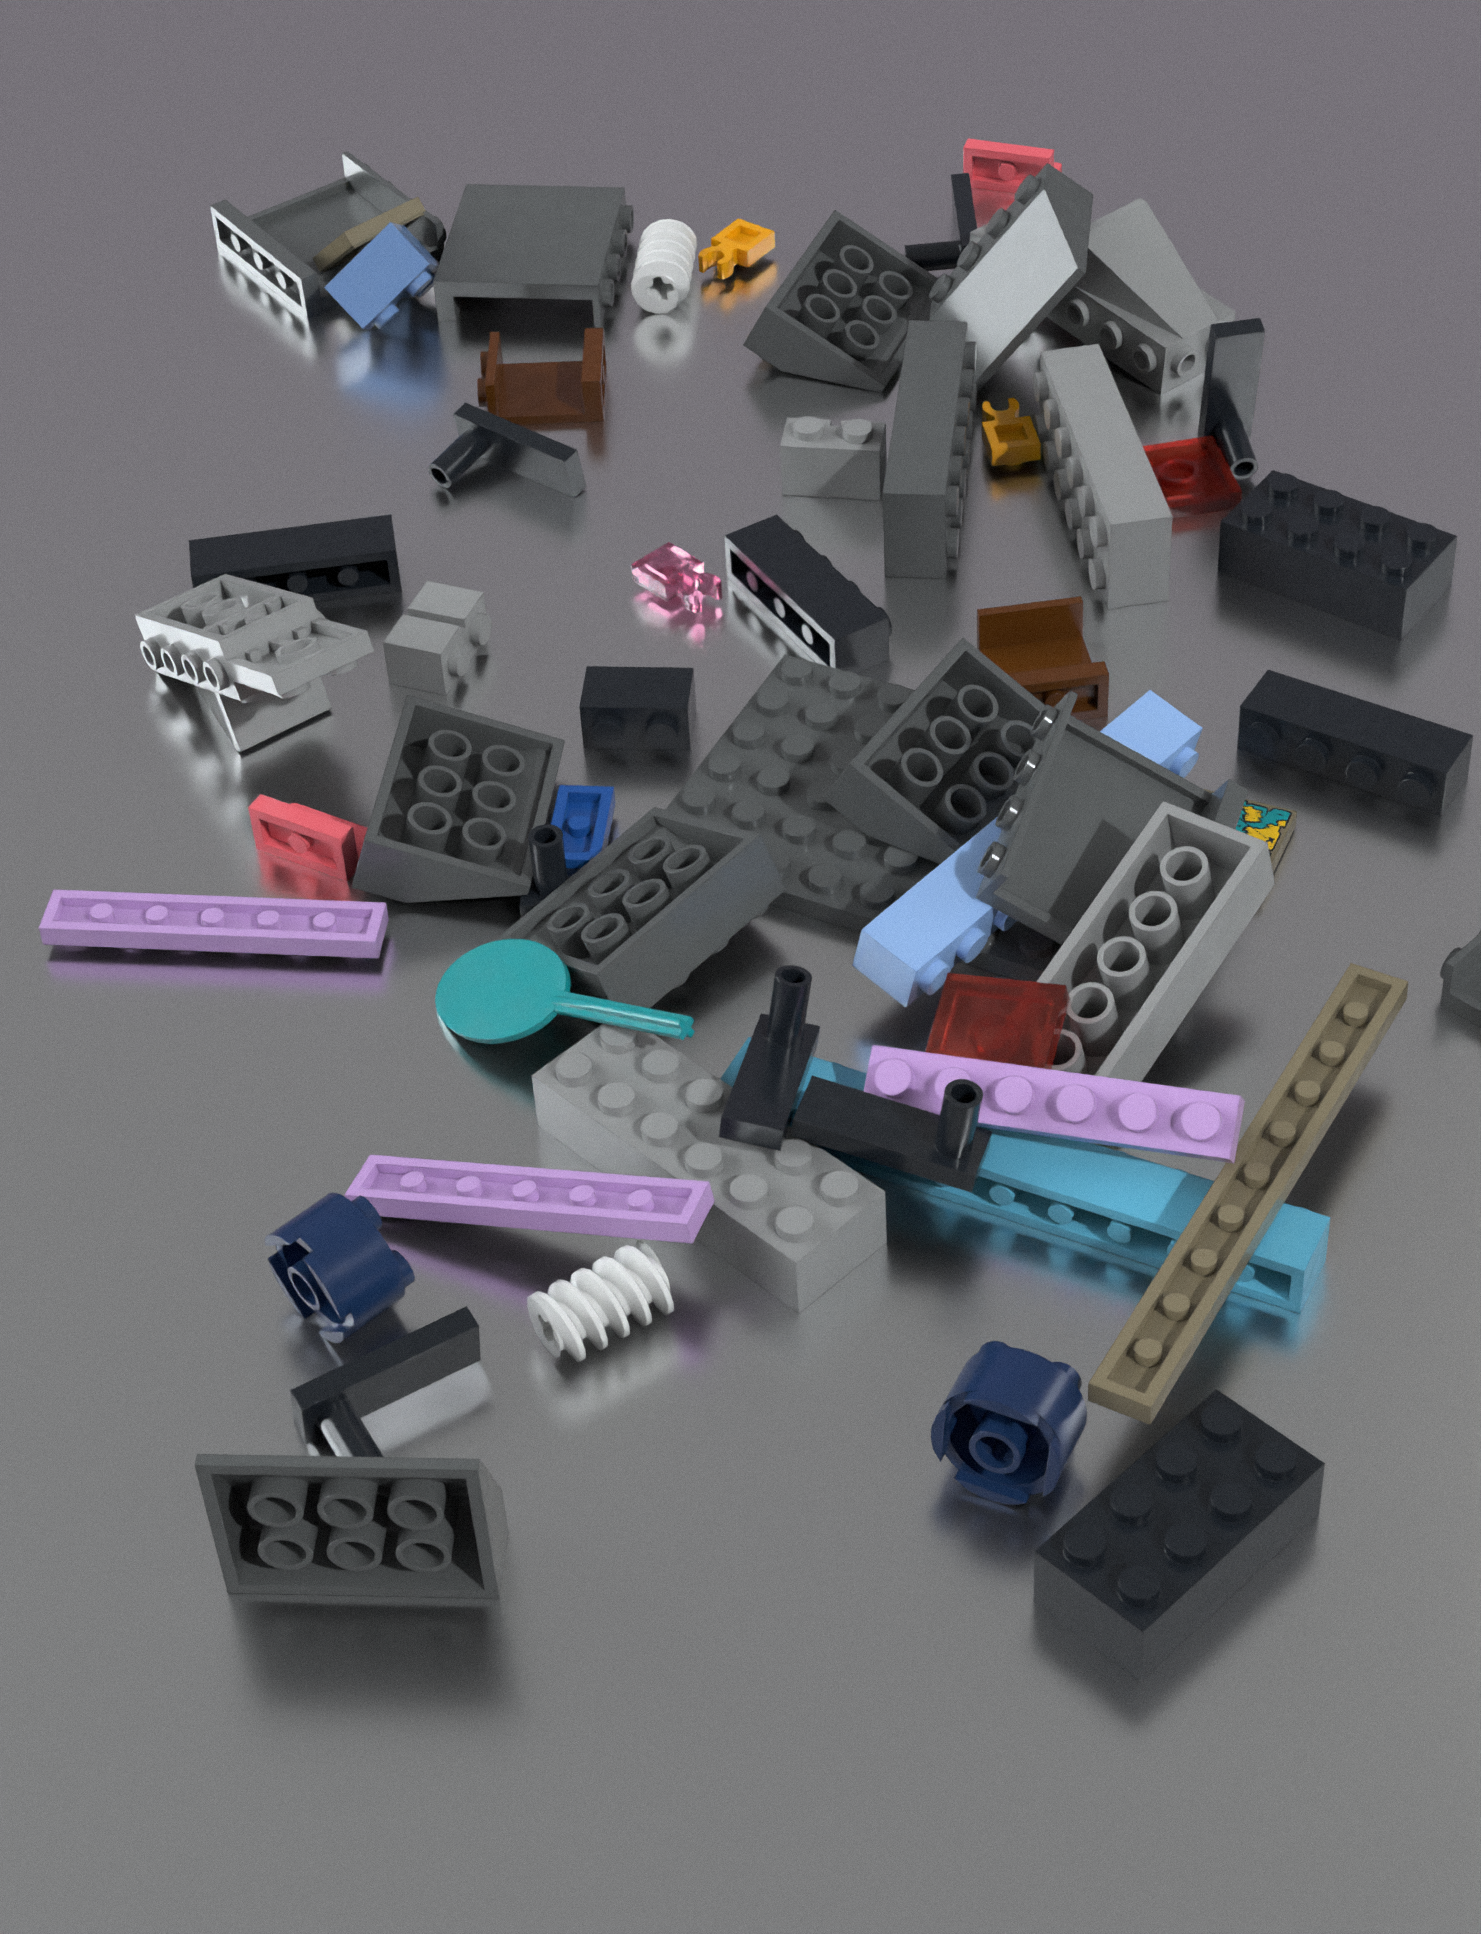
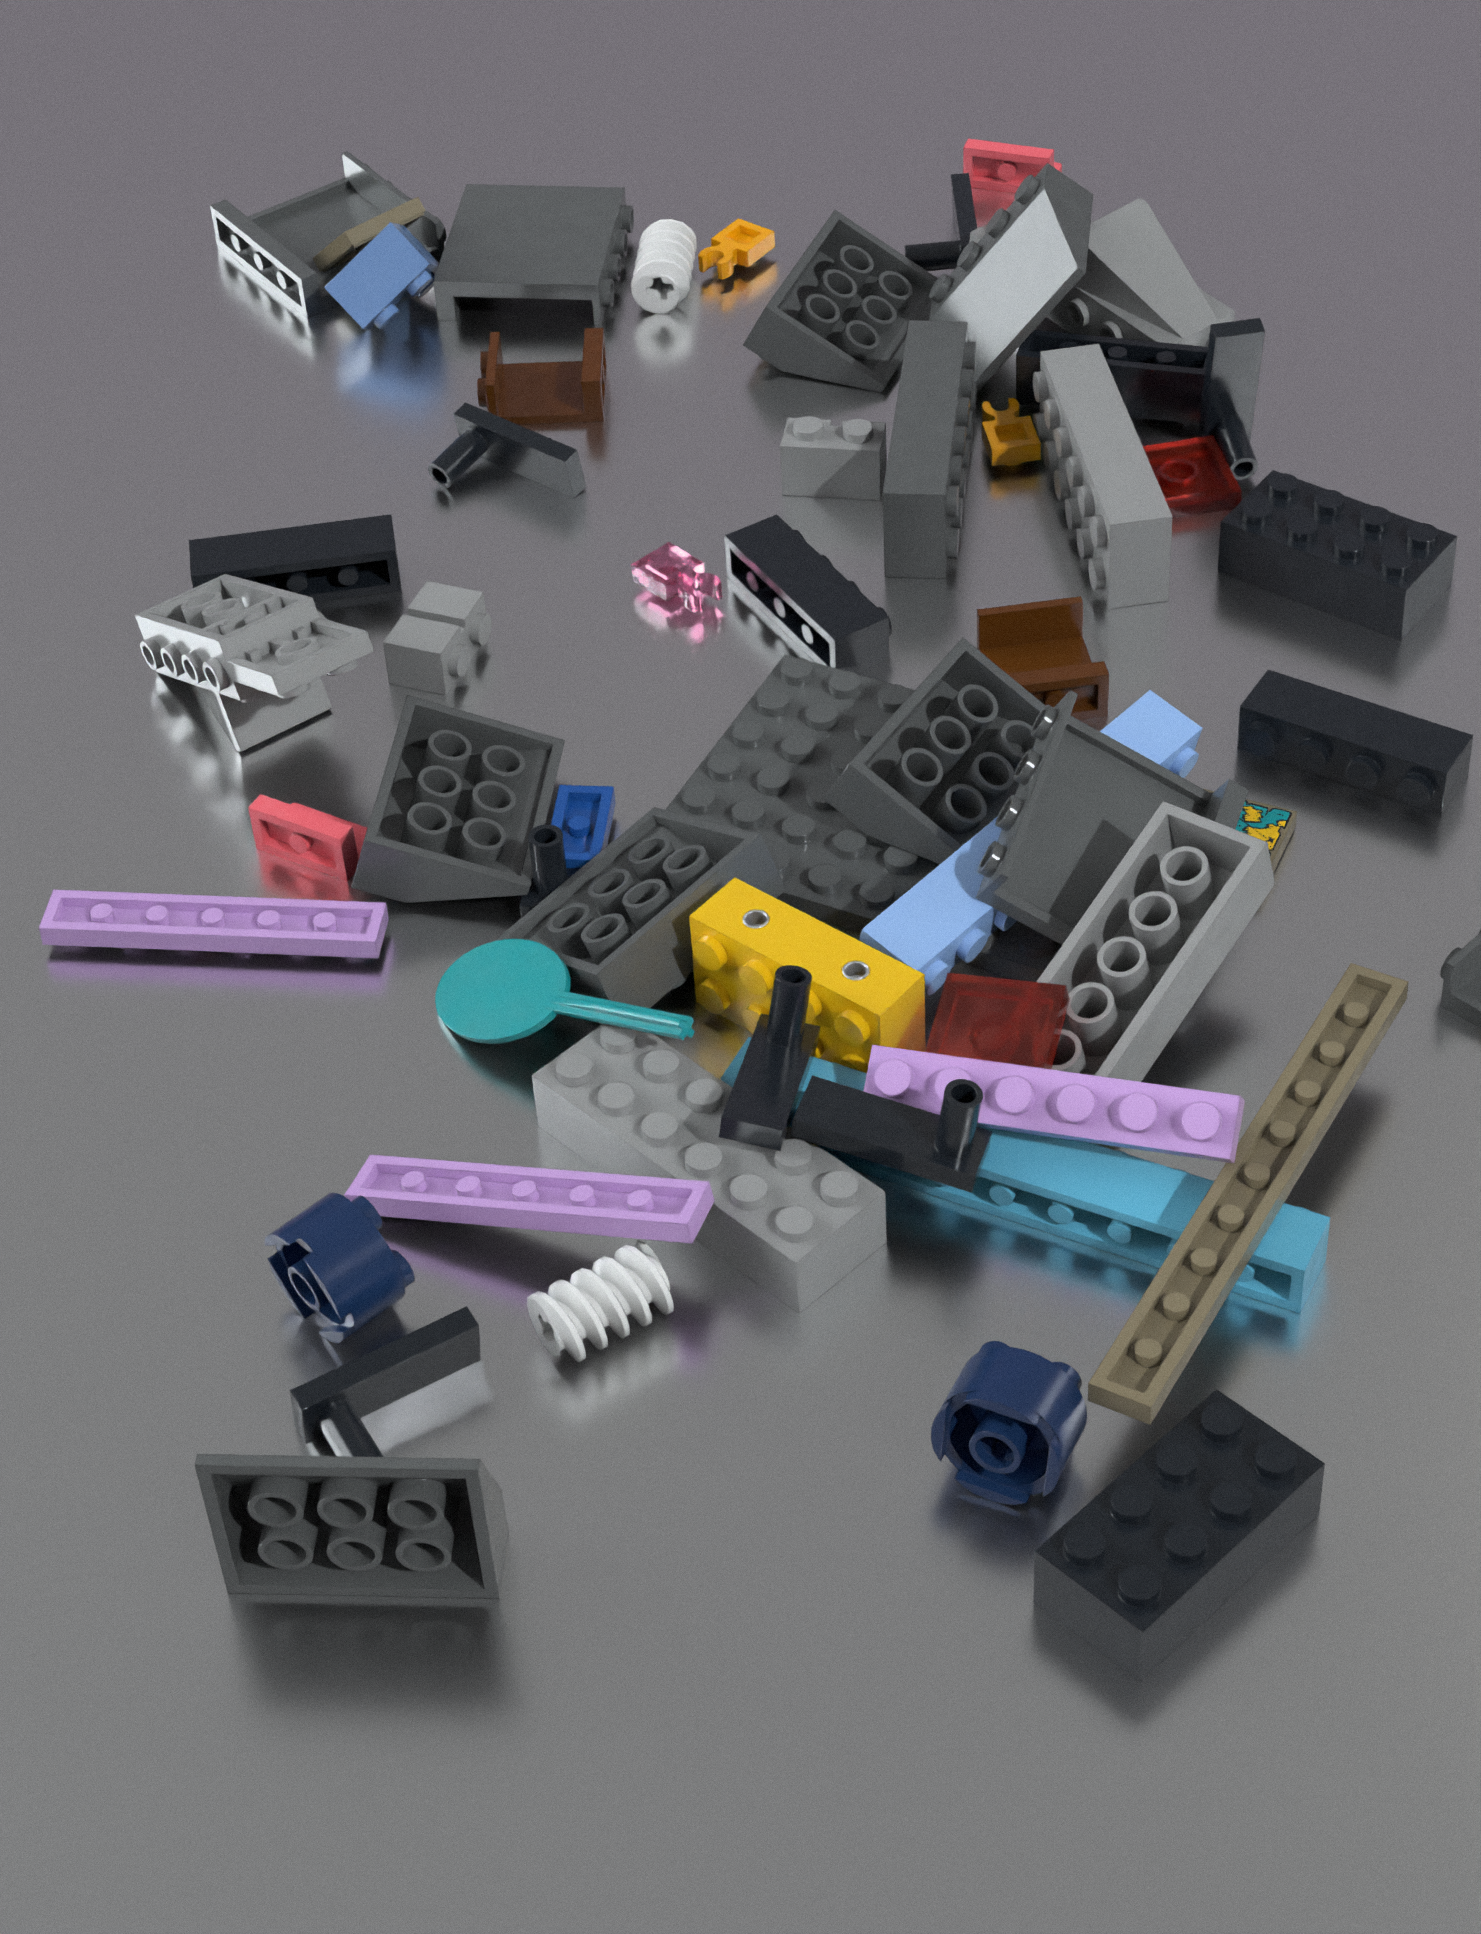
(638, 708): black brick -> none
(739, 962): none -> yellow piece
(1151, 376): none -> black brick

